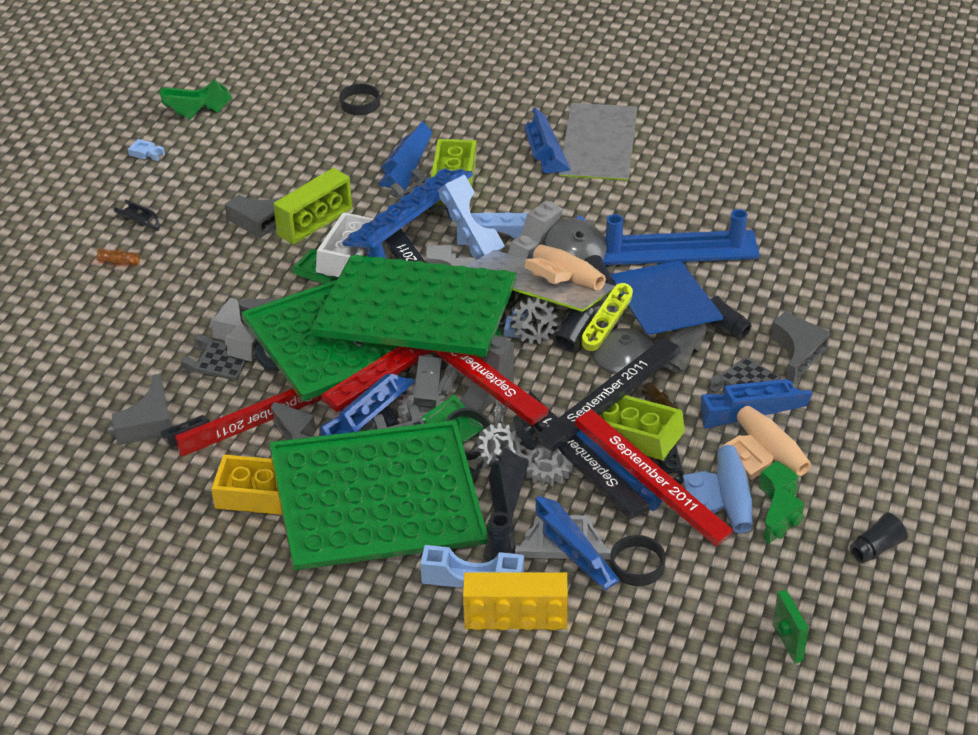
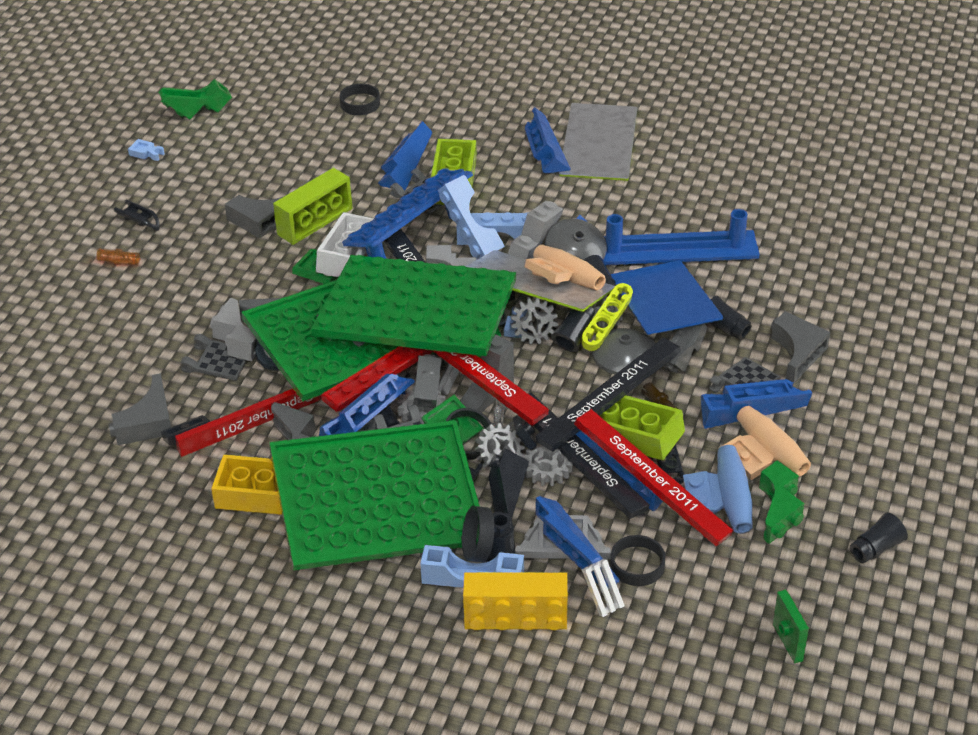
(480, 551): none -> black tyre
(611, 607): none -> white tile

